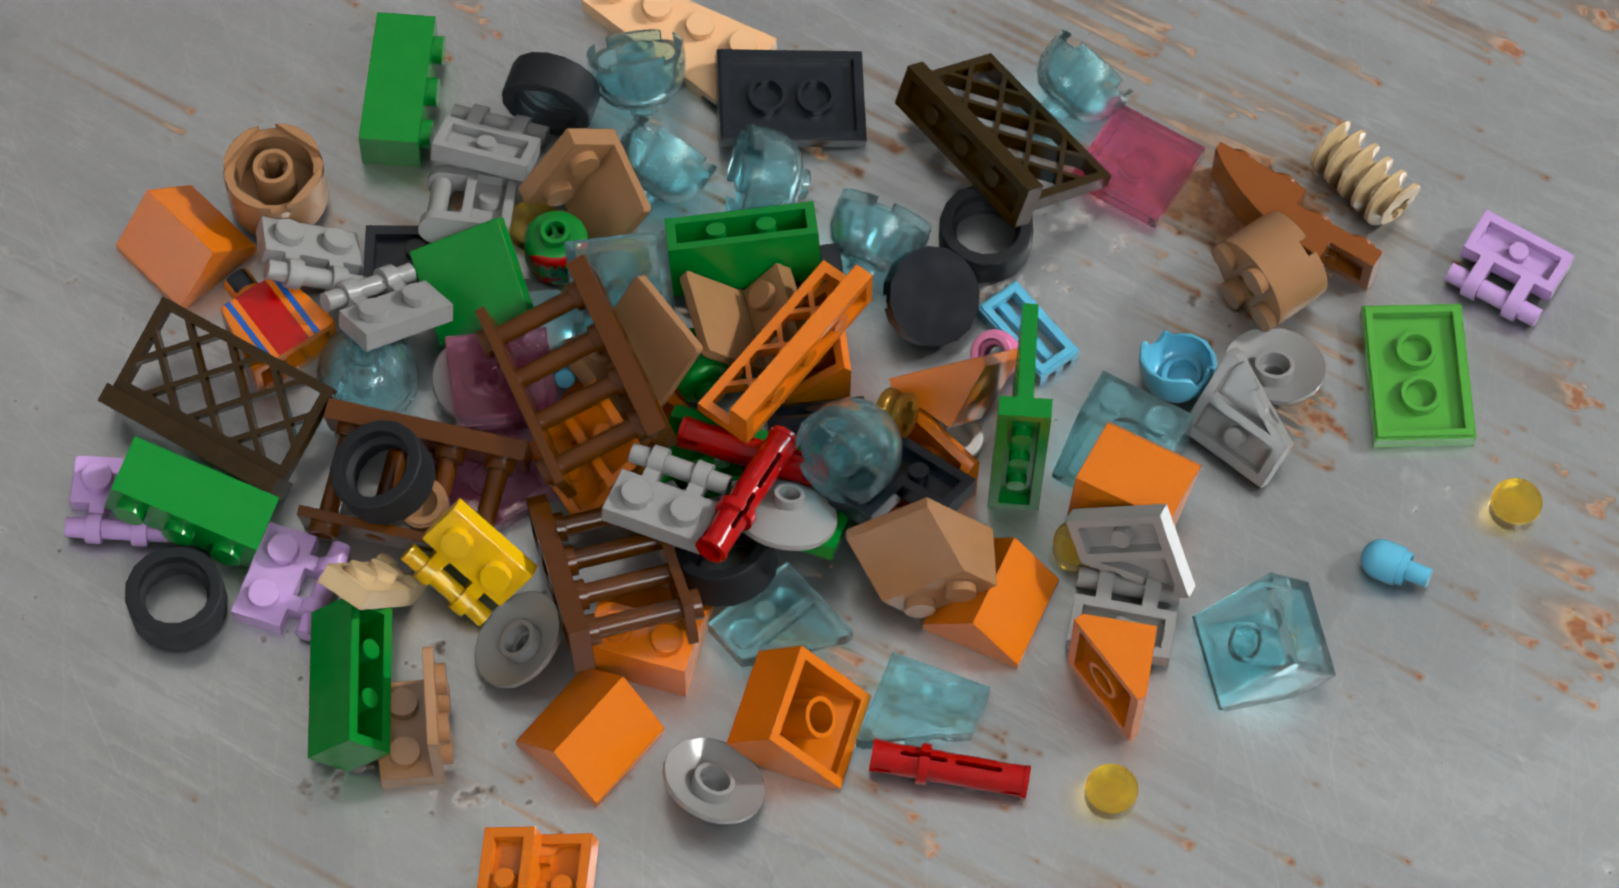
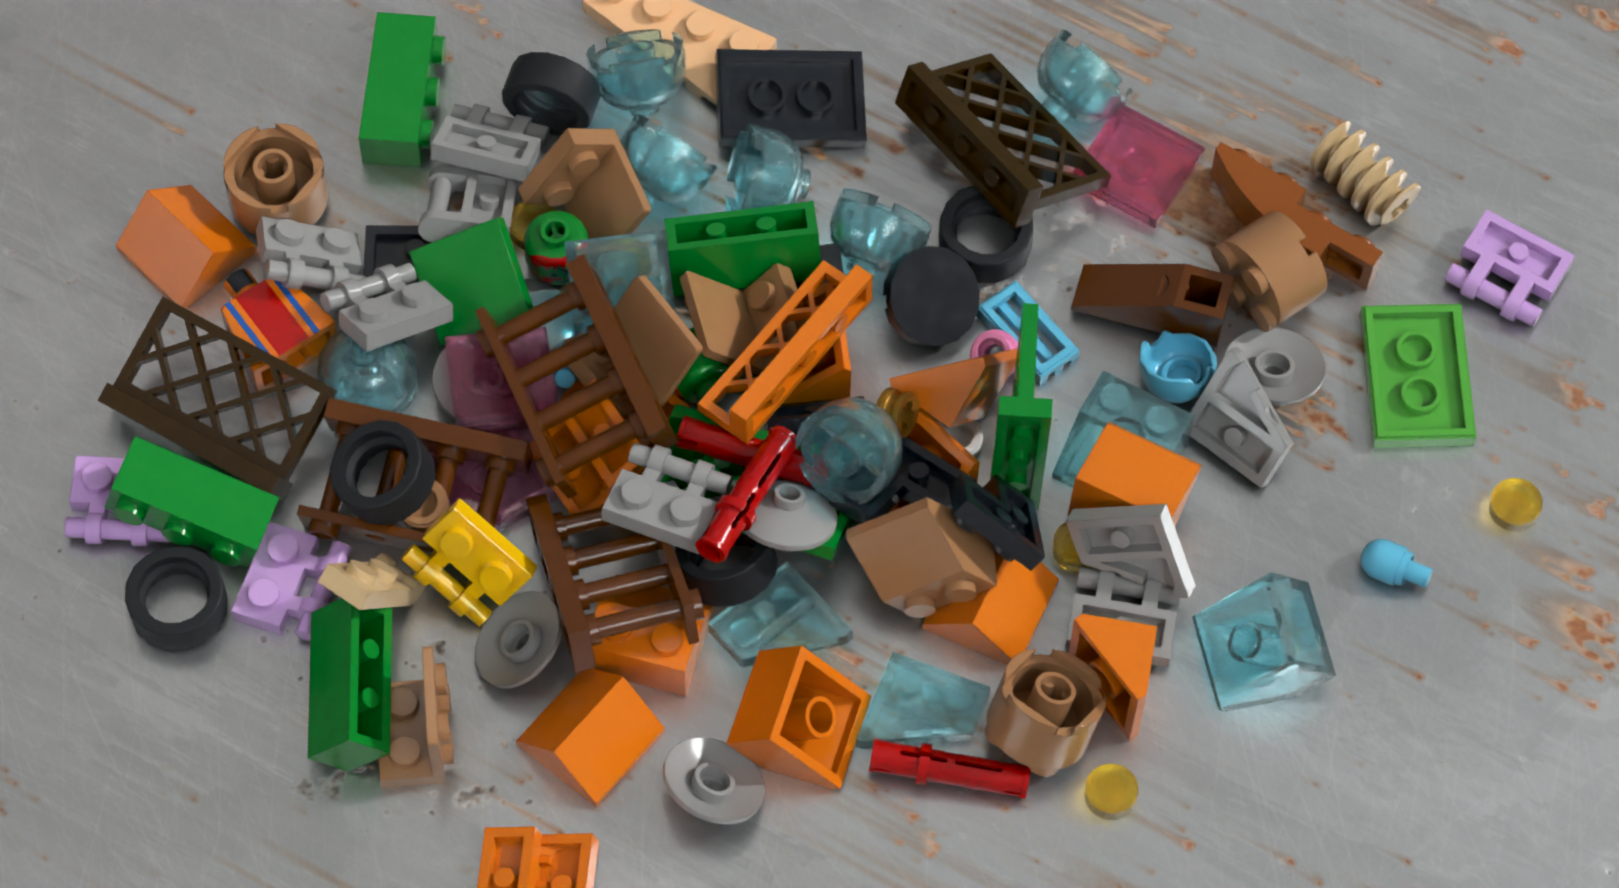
(1000, 516): none -> black plate
(1045, 710): none -> medium nougat brick
(1156, 297): none -> reddish brown slope

